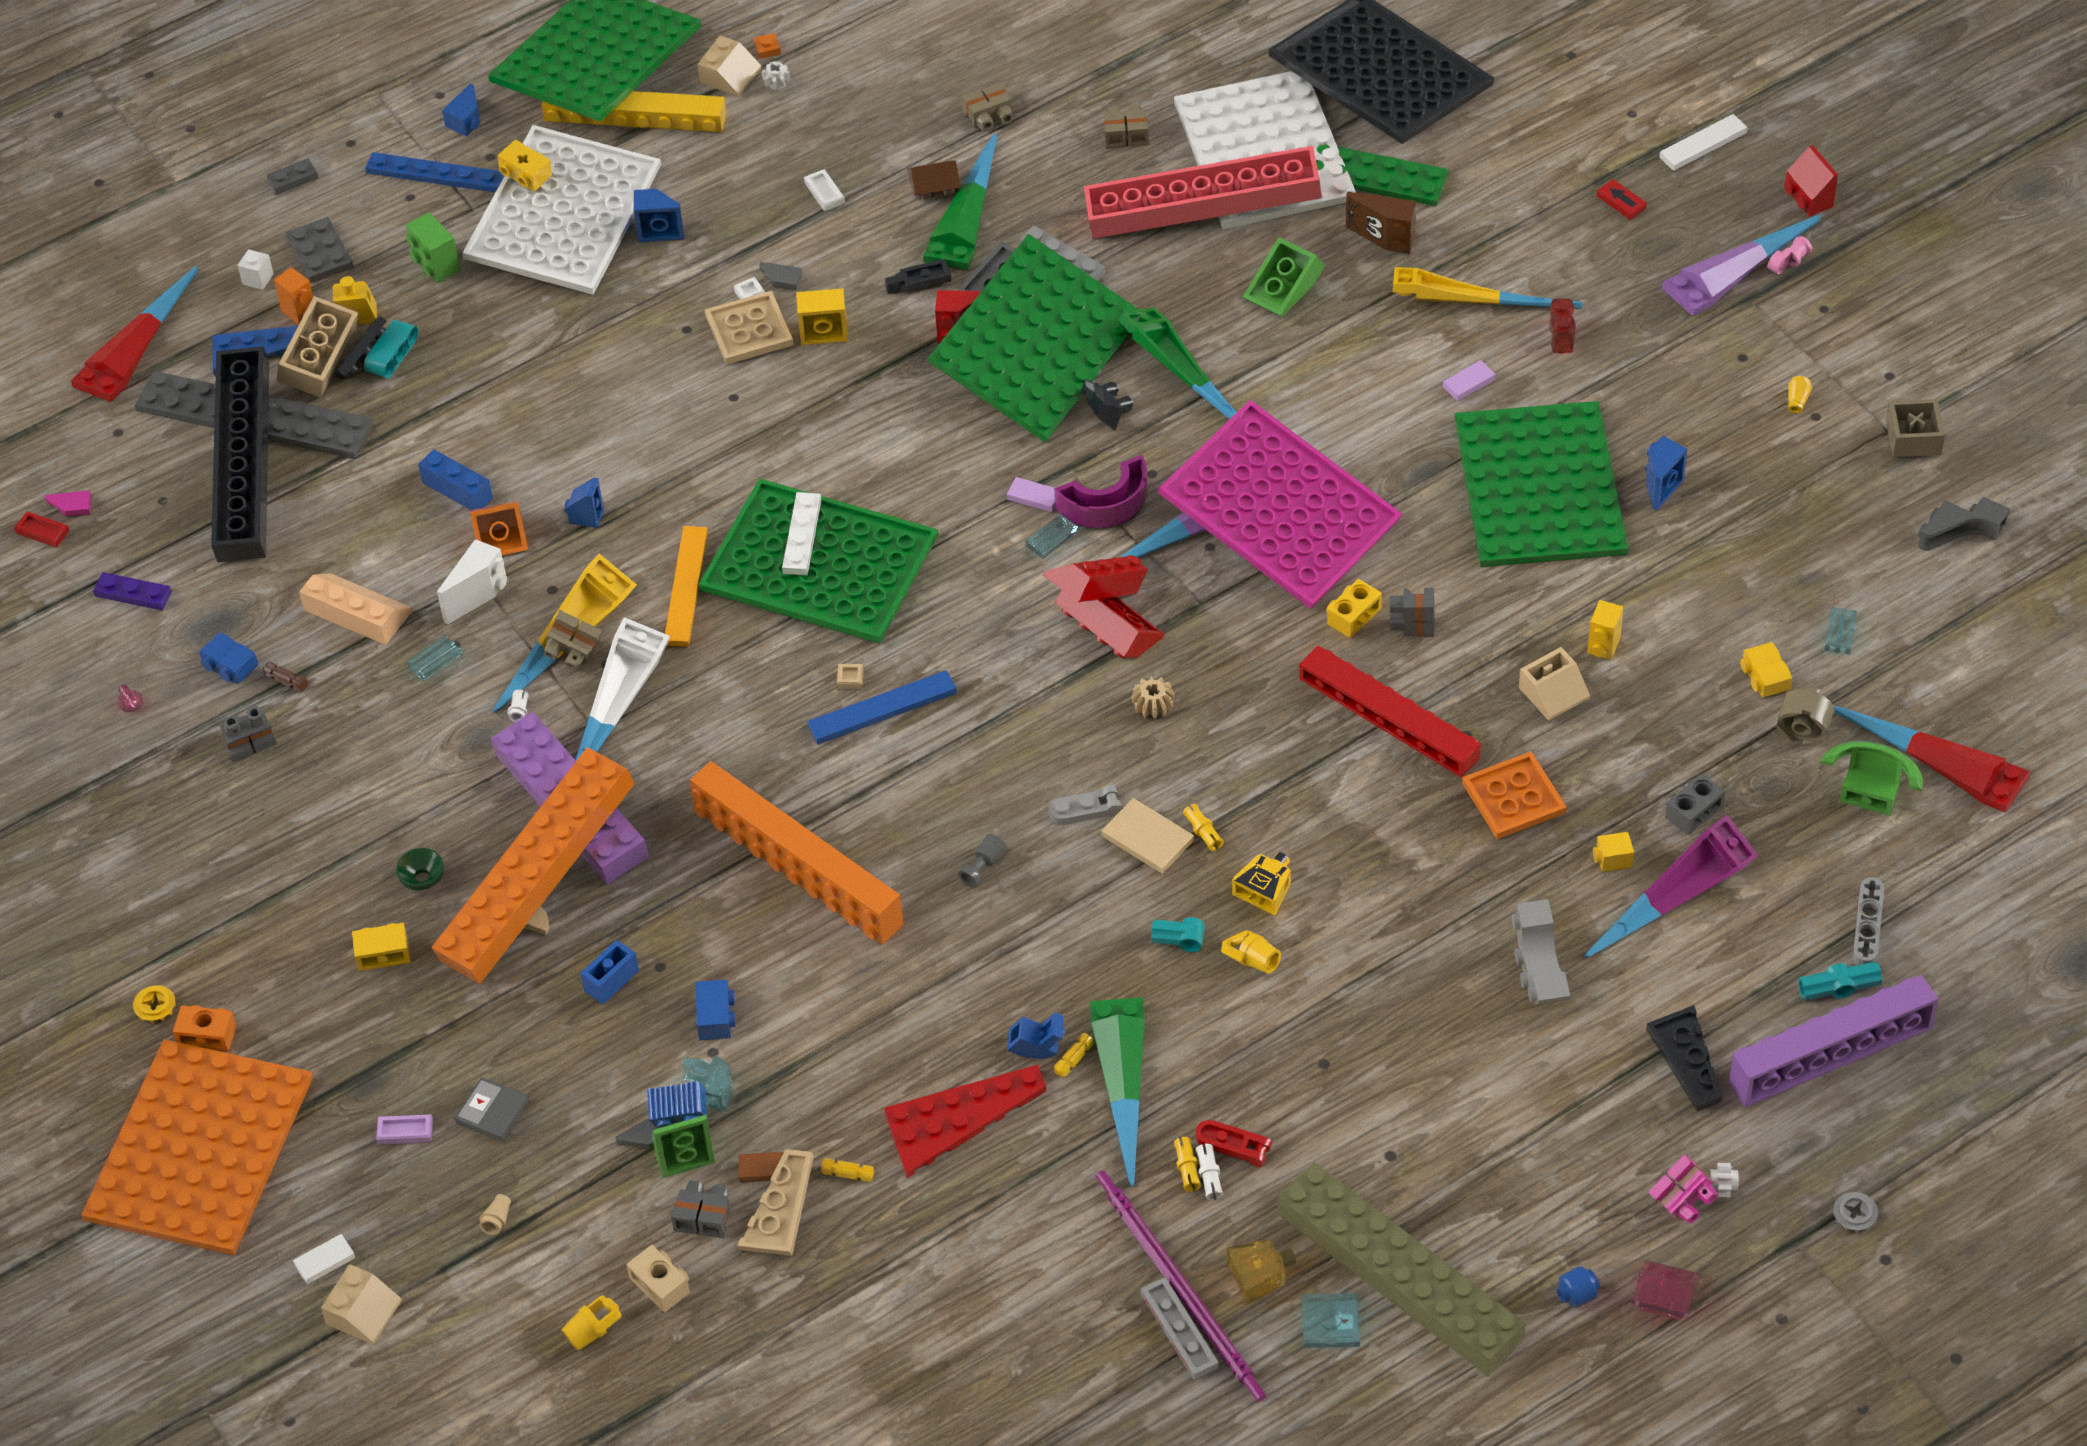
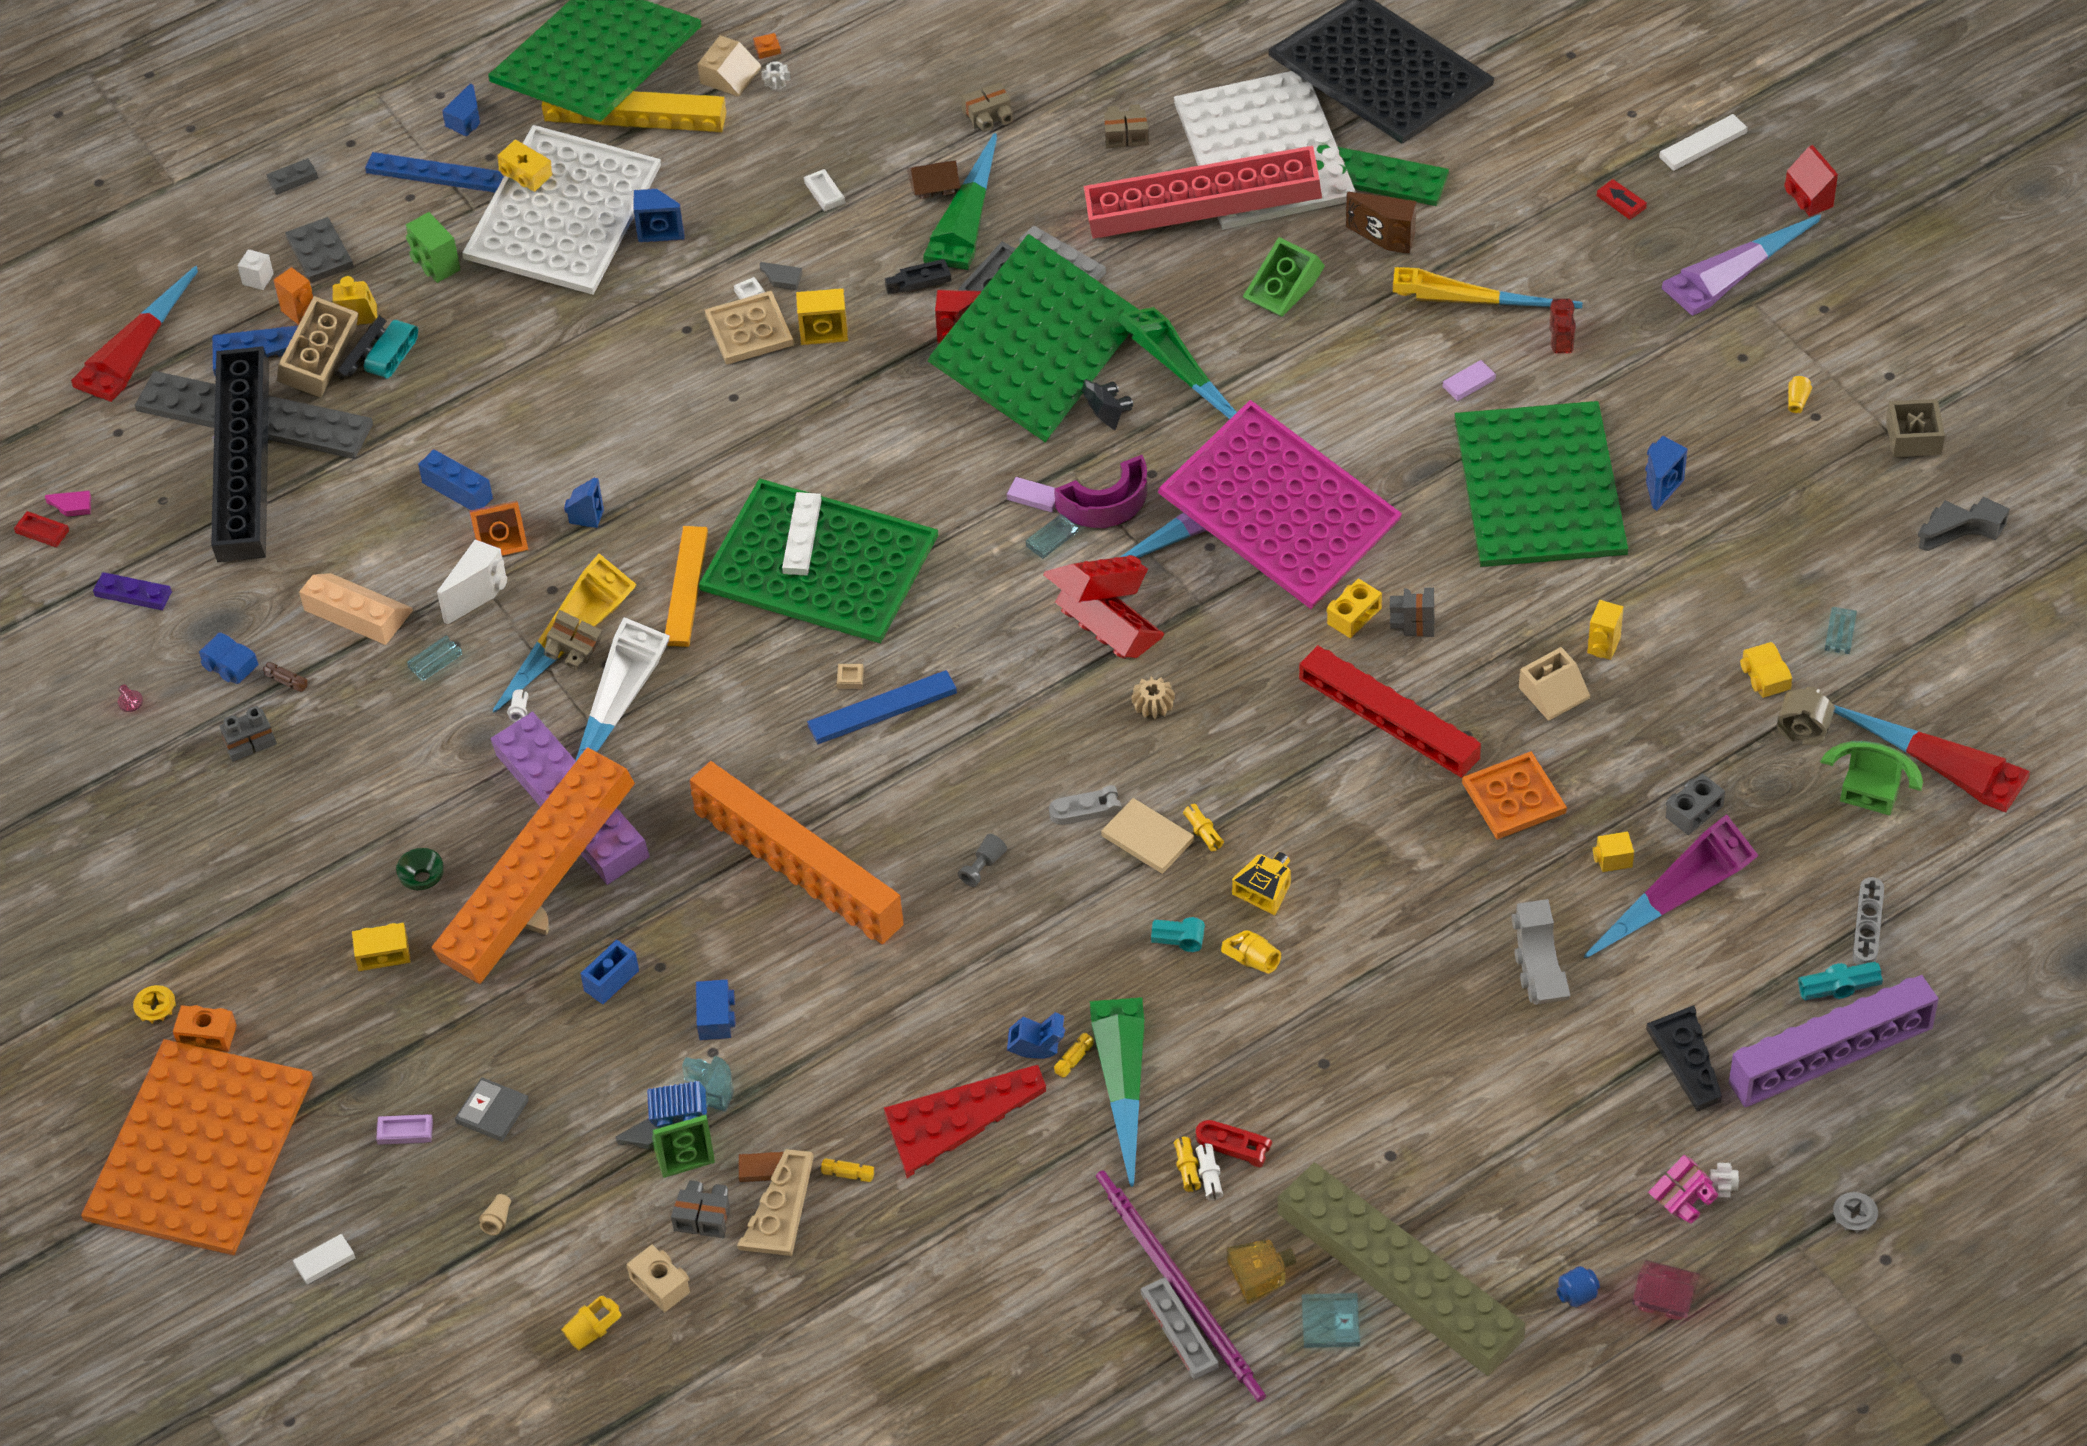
(360, 1305): tan slope -> none
(1790, 256): bright pink connector -> none

